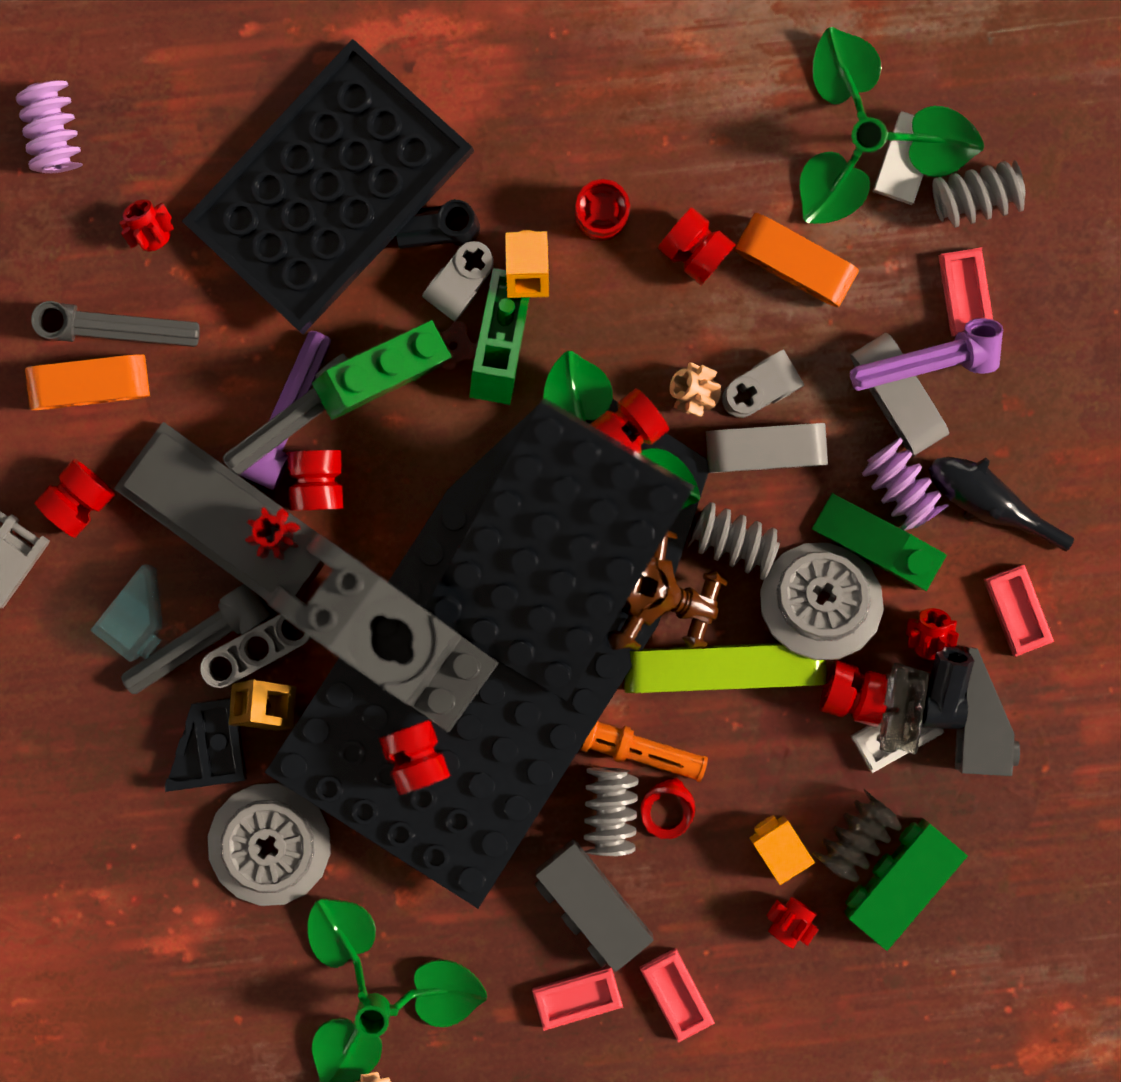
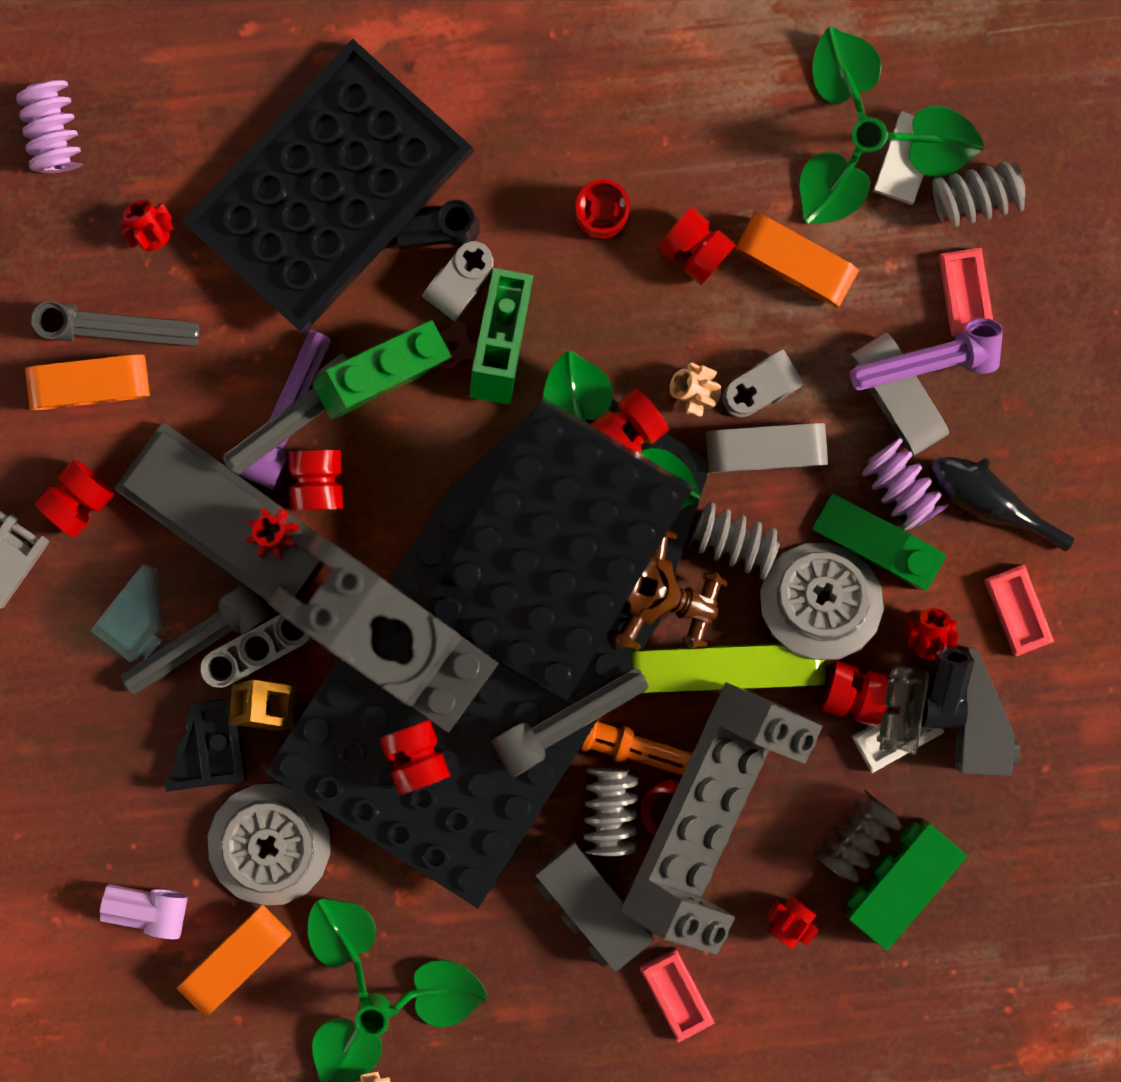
(156, 911): none -> lavender piece
(234, 961): none -> orange beam
(525, 746): none -> dark grey axle
(527, 264): light orange brick -> none
(577, 997): coral tile -> none
(704, 812): none -> dark grey plate
(781, 848): light orange brick -> none

